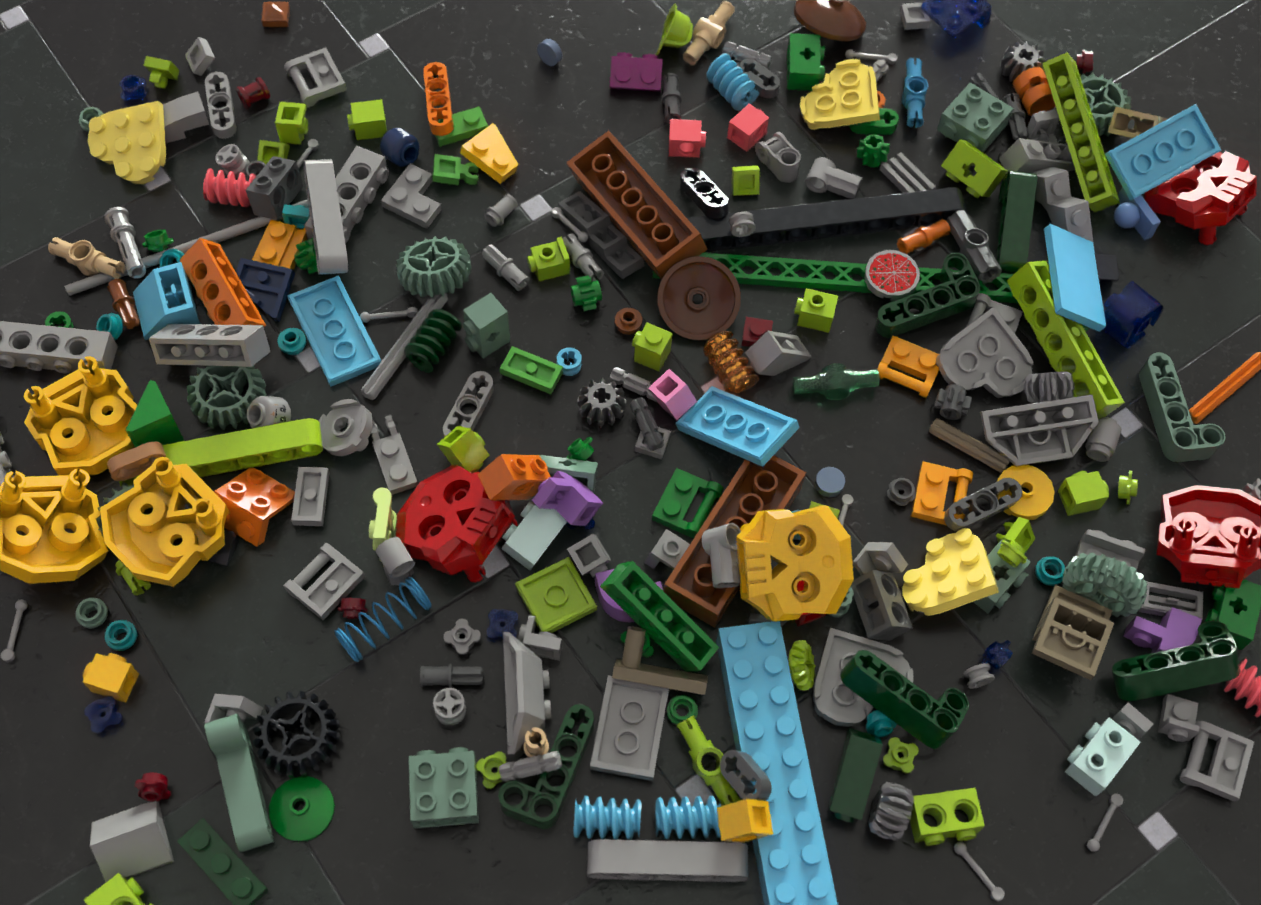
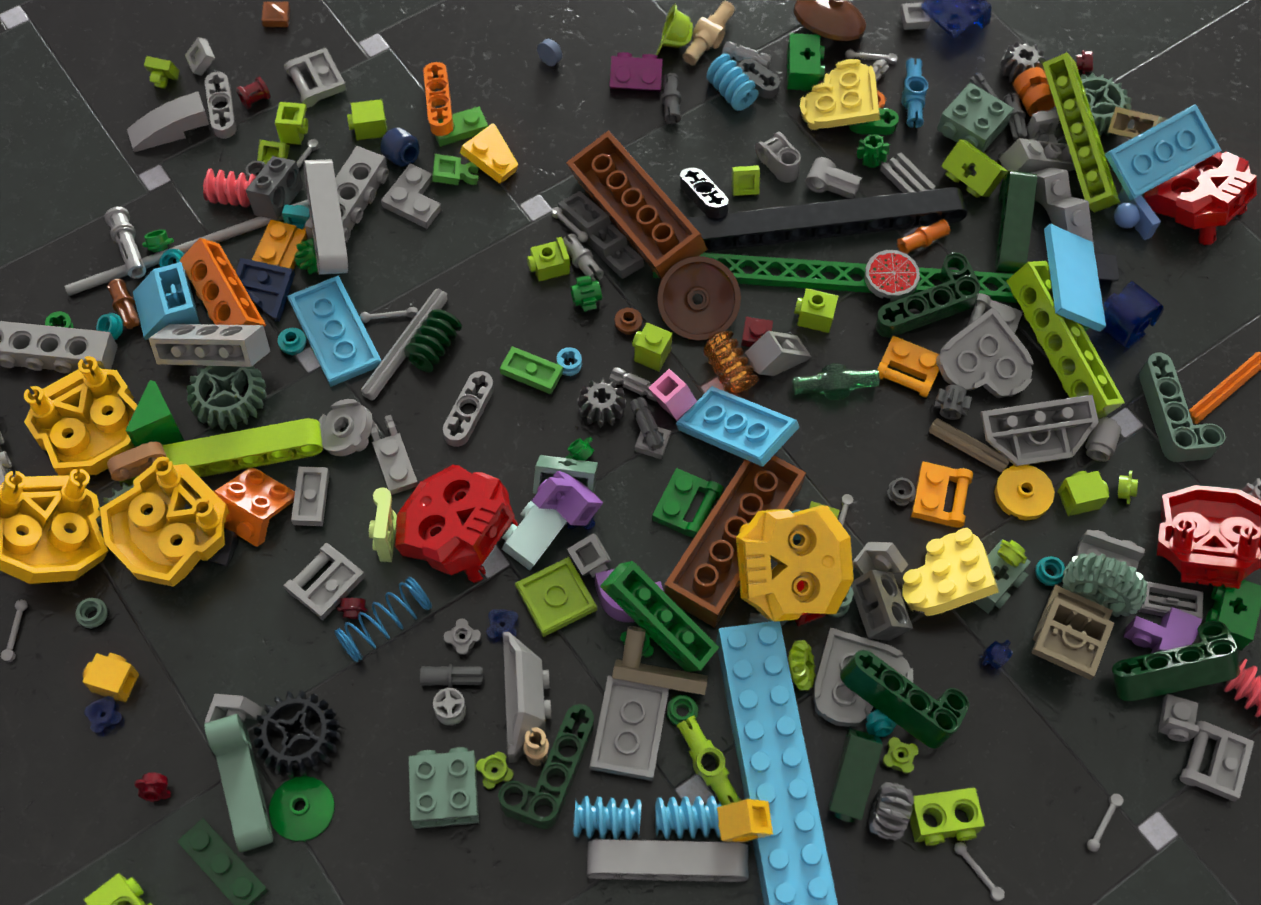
(86, 115): sand green plate -> none
(86, 258): tan pin -> none
(115, 629): teal plate -> none
(131, 141): light yellow plate -> none
(131, 841): light grey slope -> none
(132, 87): clear blue plate -> none
(134, 583): lime pin -> none
(231, 159): light grey wheel -> none
(268, 411): light grey head -> none
(395, 560): light grey piece -> none
(433, 267): sand green gear -> none
(464, 448): lime brick -> none
(486, 325): sand green brick -> none
(496, 214): light grey pin -> none
(505, 267): light grey axle -> none
(513, 477): orange brick -> none
(530, 766): light grey axle -> none
(542, 644): light grey bracket -> none
(667, 550): light grey bracket -> none
(686, 138): coral brick -> none
(722, 548): light grey piece -> none
(742, 224): light grey bush -> none
(748, 127): coral brick -> none
(749, 772): dark grey beam -> none
(830, 482): sand blue tile -> none
(974, 246): dark grey piece -> none
(978, 675): light grey bush -> none
(989, 493): dark grey beam -> none
(1019, 531): lime tile -> none
(1049, 386): flat silver gear -> none
(1101, 756): light aqua brick -> none
(1132, 721): light grey plate -> none

